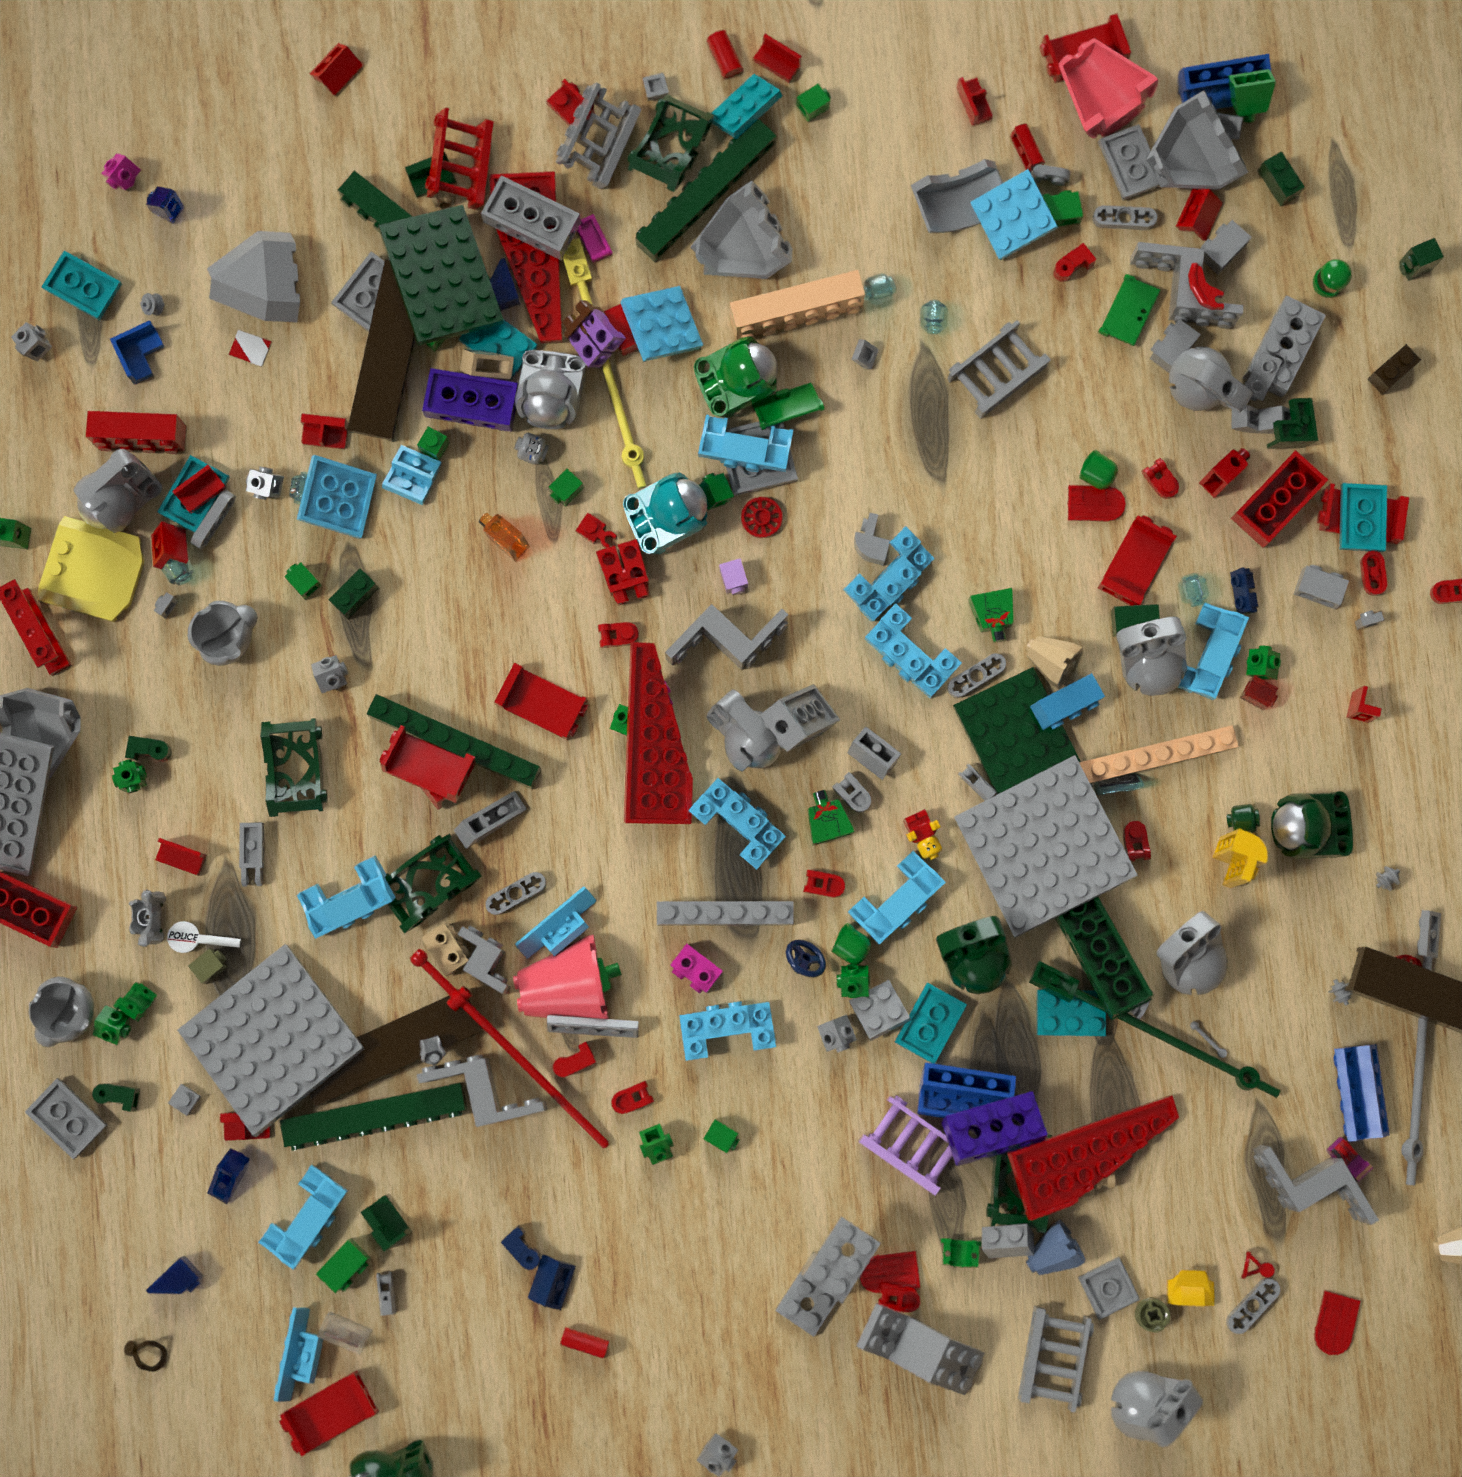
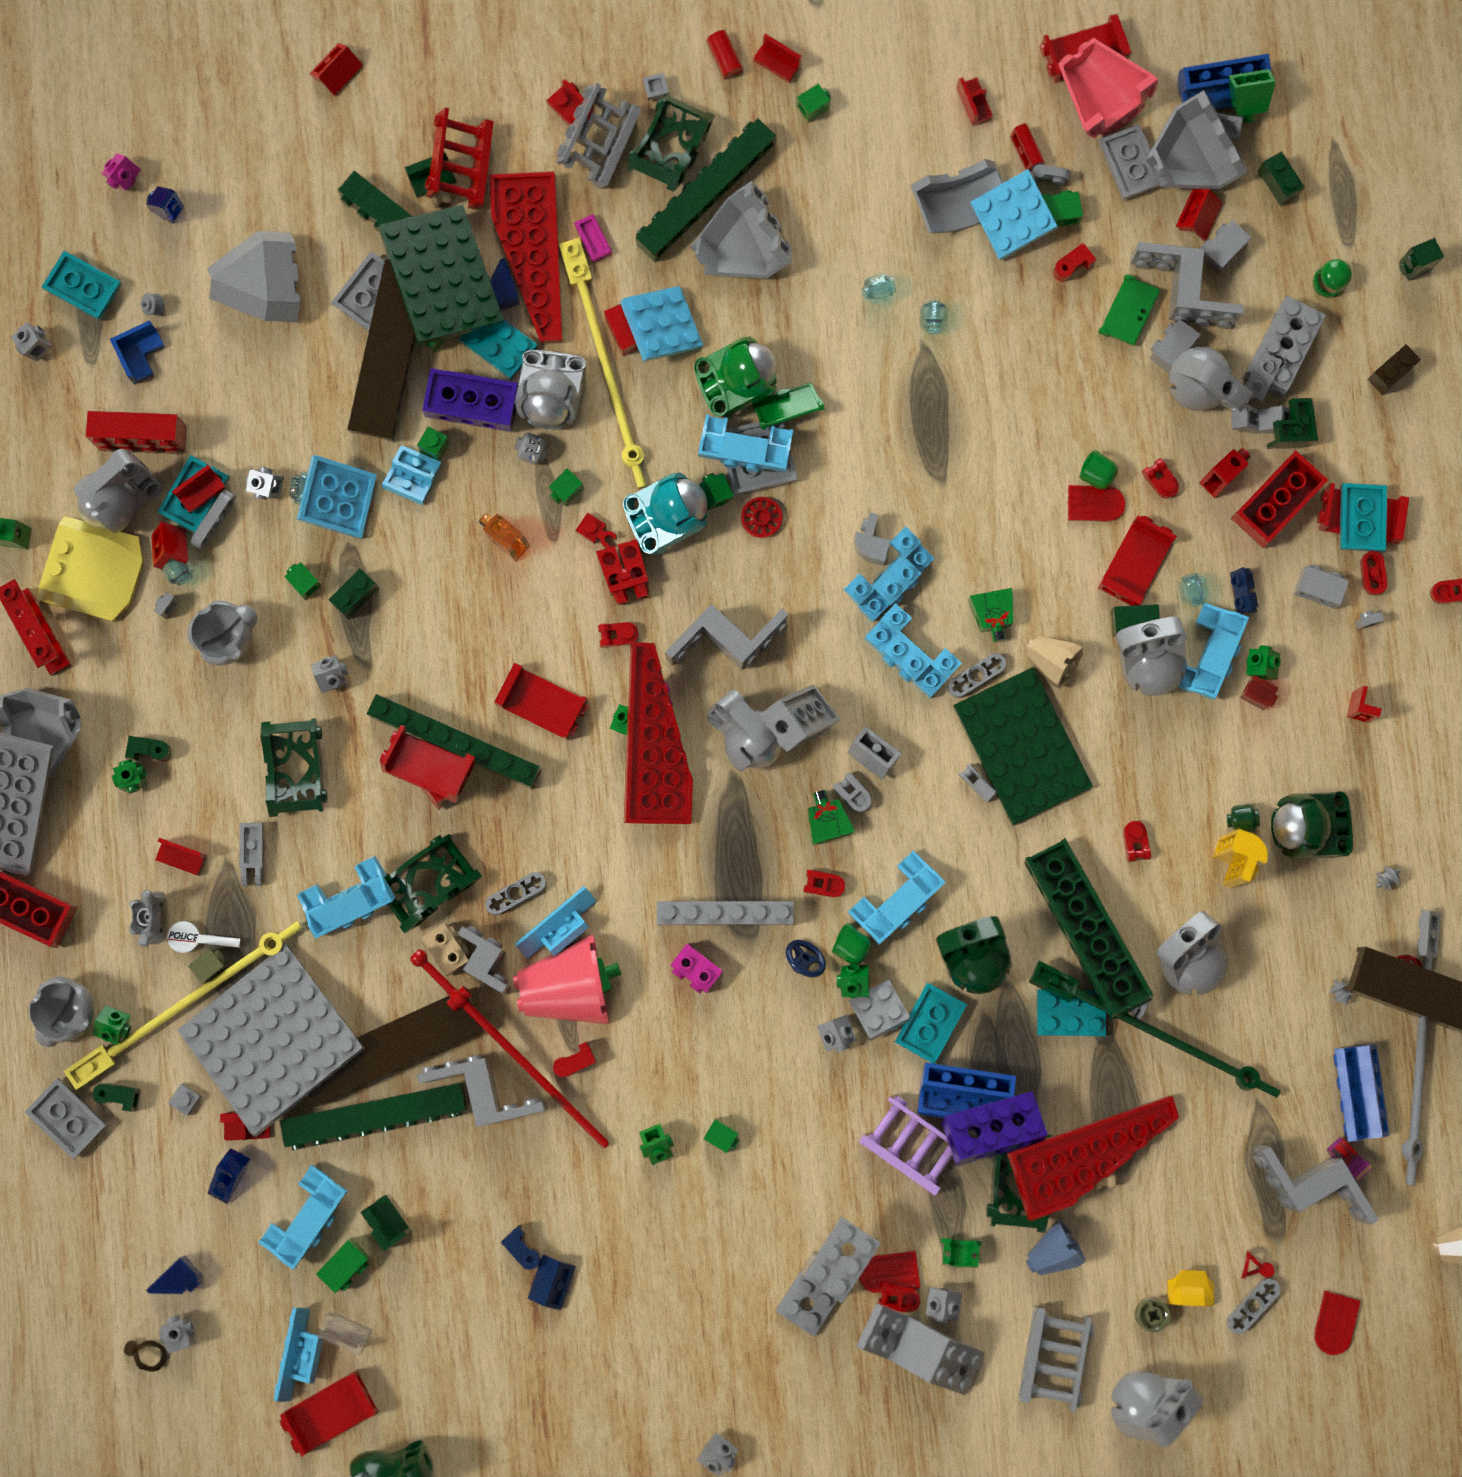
(102, 1059): none -> light yellow bar
(136, 1001): green piece -> none
(170, 1338): none -> light grey brick
(249, 348): white sticker -> none
(324, 431): red panel -> none
(386, 1297): light grey bar -> none
(432, 1050): light grey arm -> none
(486, 364): tan slope -> none
(489, 819): light grey slope -> none
(527, 204): light grey brick -> none
(584, 1342): red brick -> none
(592, 334): medium lavender hips -> none
(592, 1026): light grey tile -> none
(623, 1101): red plate -> none
(726, 1022): medium azure bracket -> none
(733, 577): lavender brick -> none
(742, 817): medium azure bracket -> none
(745, 106): teal plate -> none
(797, 305): light nougat brick -> none
(865, 354): light grey plate -> none
(921, 832): piece -> none
(943, 1304): none -> light grey brick
(1001, 390): light grey fence -> none
(1008, 1241): light grey brick -> none
(1045, 846): light grey plate -> none
(1068, 702): dark azure brick -> none
(1108, 1288): light grey tile -> none
(1117, 224): light grey beam -> none
(1119, 784): slope -> none
(1160, 754): light nougat plate -> none
(1202, 290): red piece -> none
(1222, 1053): light grey hinge -> none

